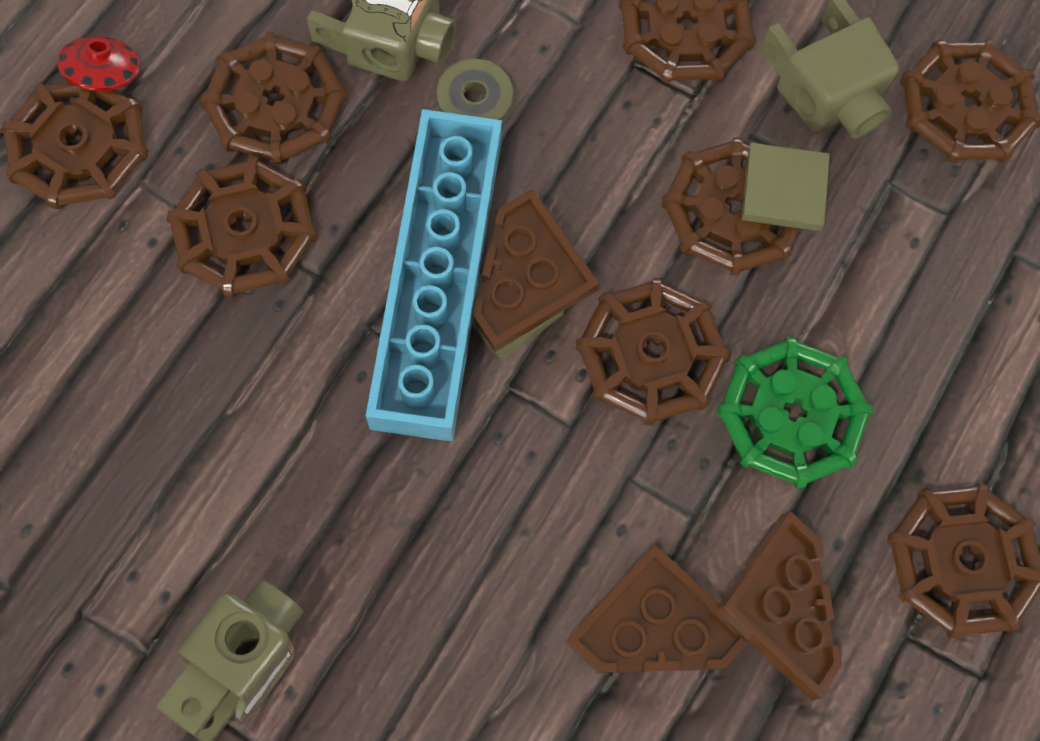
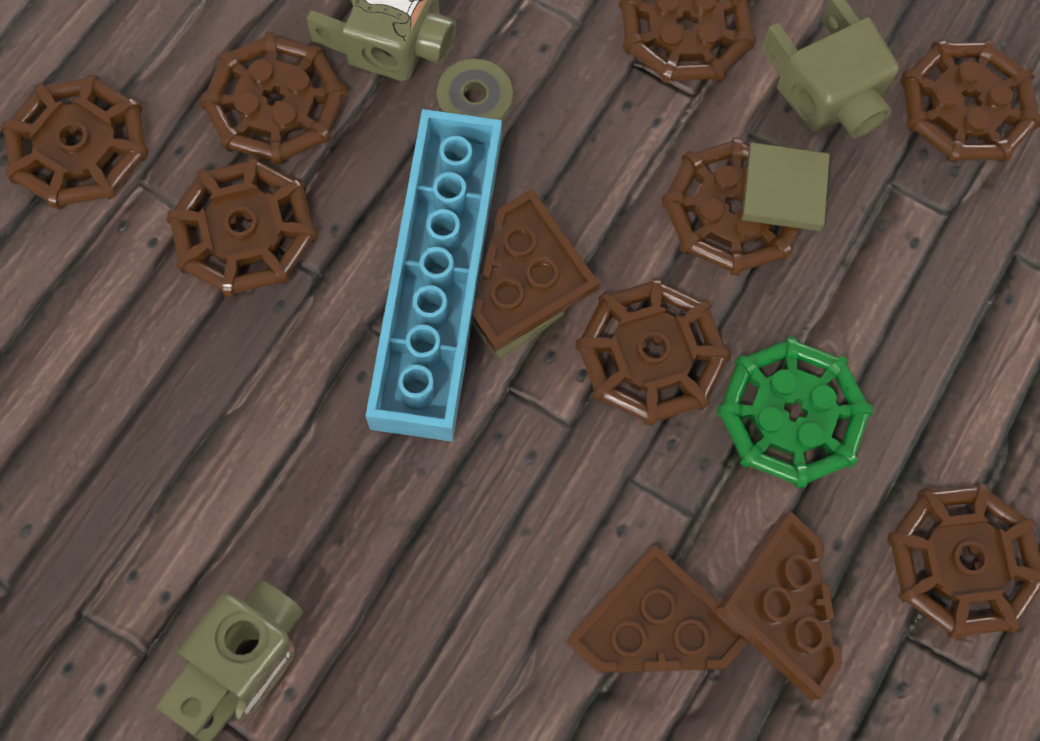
(98, 63): red dish -> none

